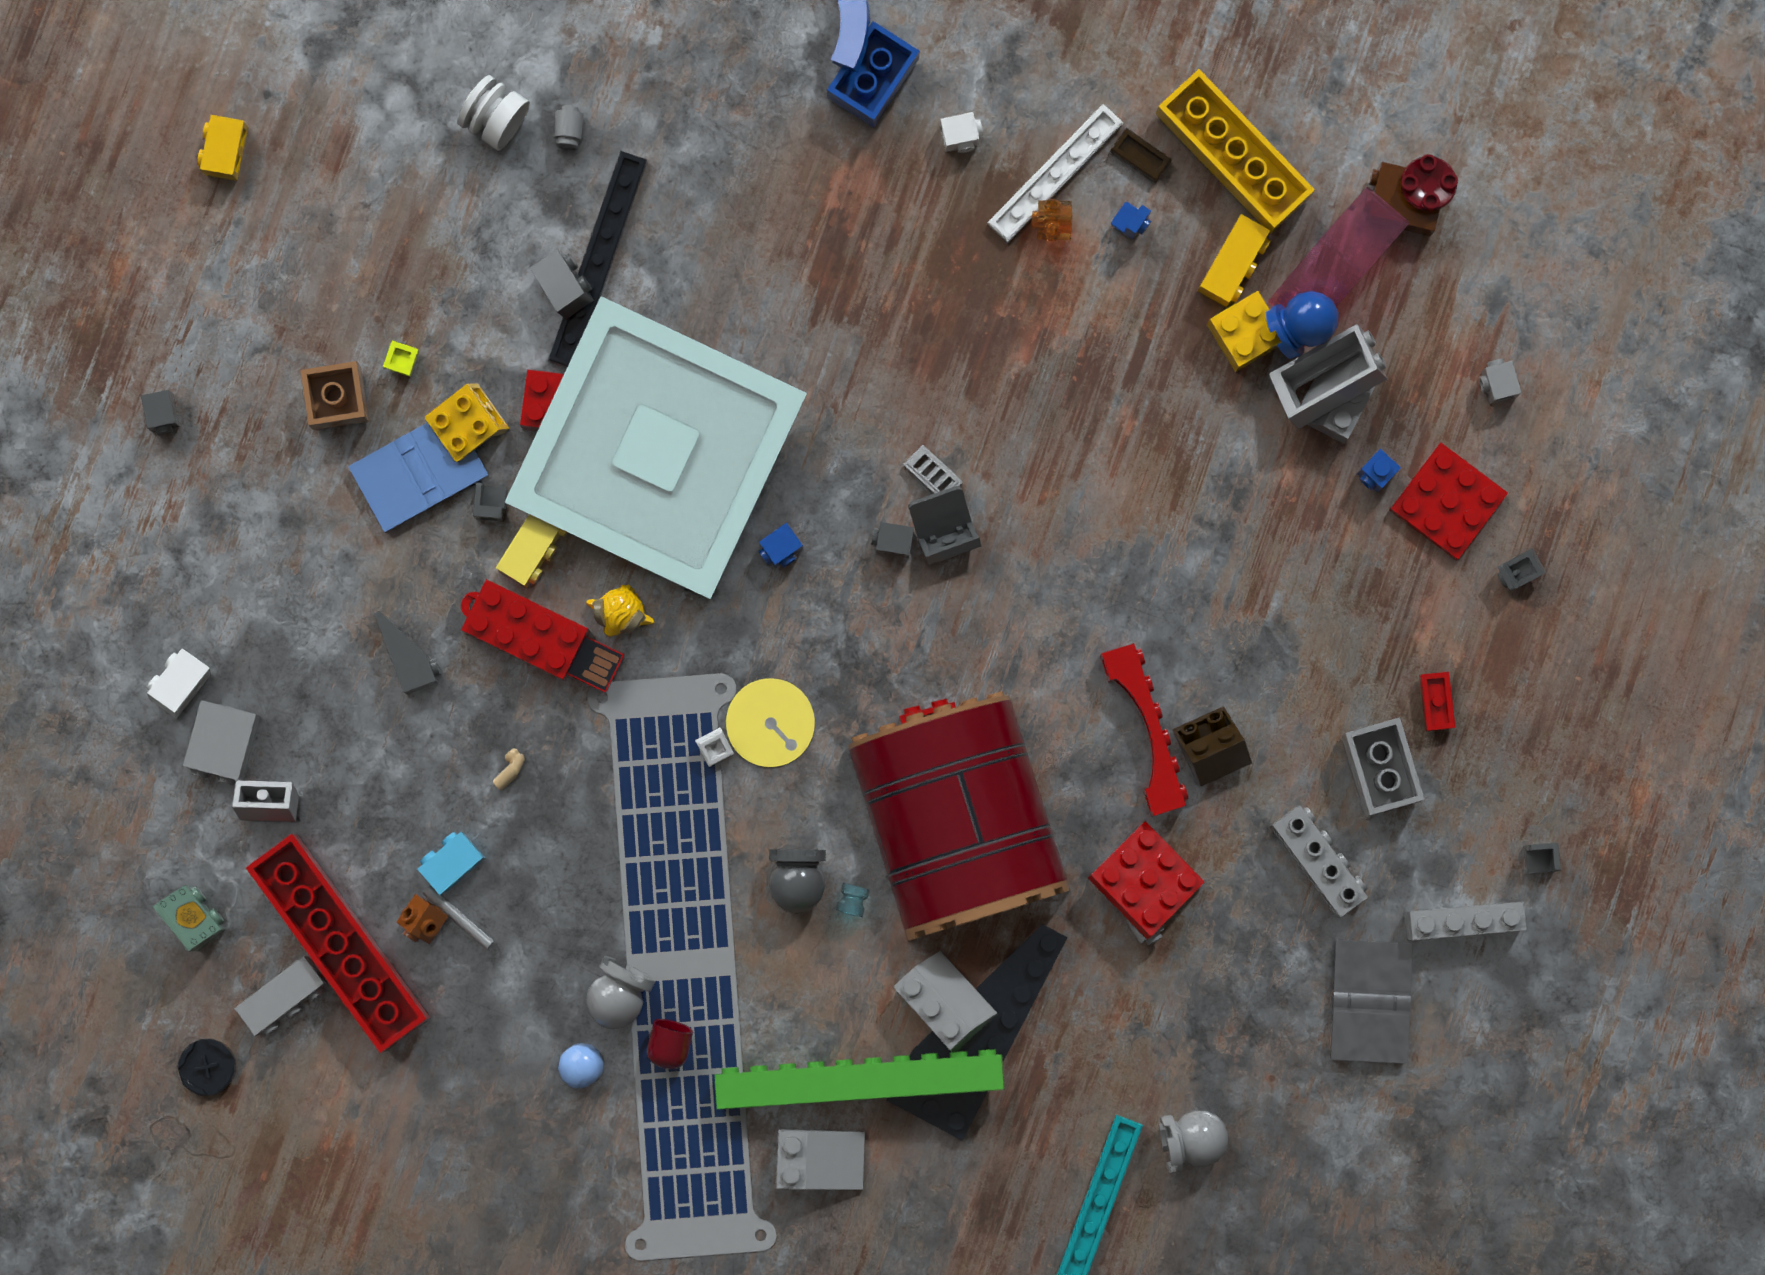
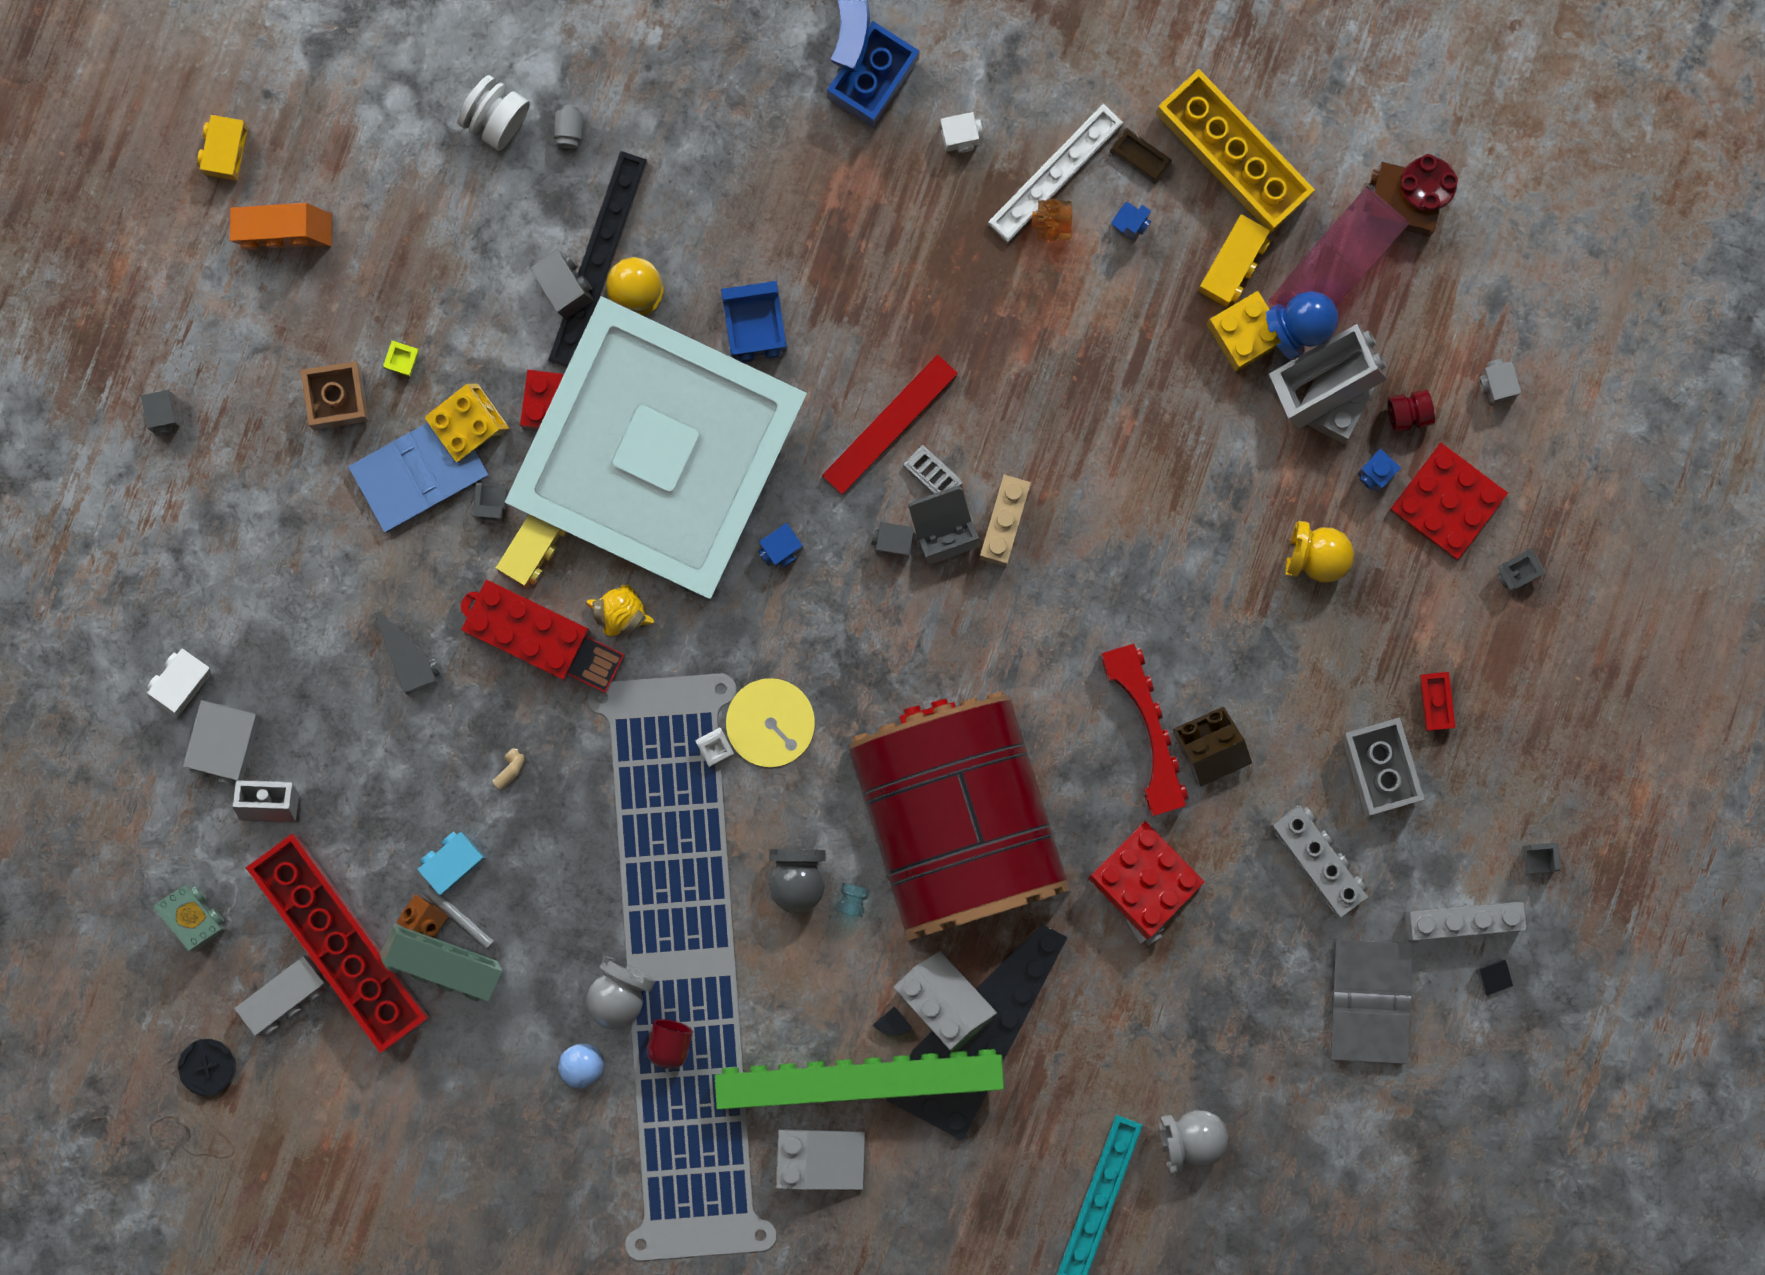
(280, 226): none -> orange wedge
(440, 963): none -> sand green brick
(635, 285): none -> yellow tile
(754, 321): none -> blue panel
(889, 424): none -> red tile
(892, 1023): none -> black tile
(1004, 520): none -> tan brick
(1320, 553): none -> yellow tile
(1415, 410): none -> dark red wheel
(1495, 977): none -> black slope

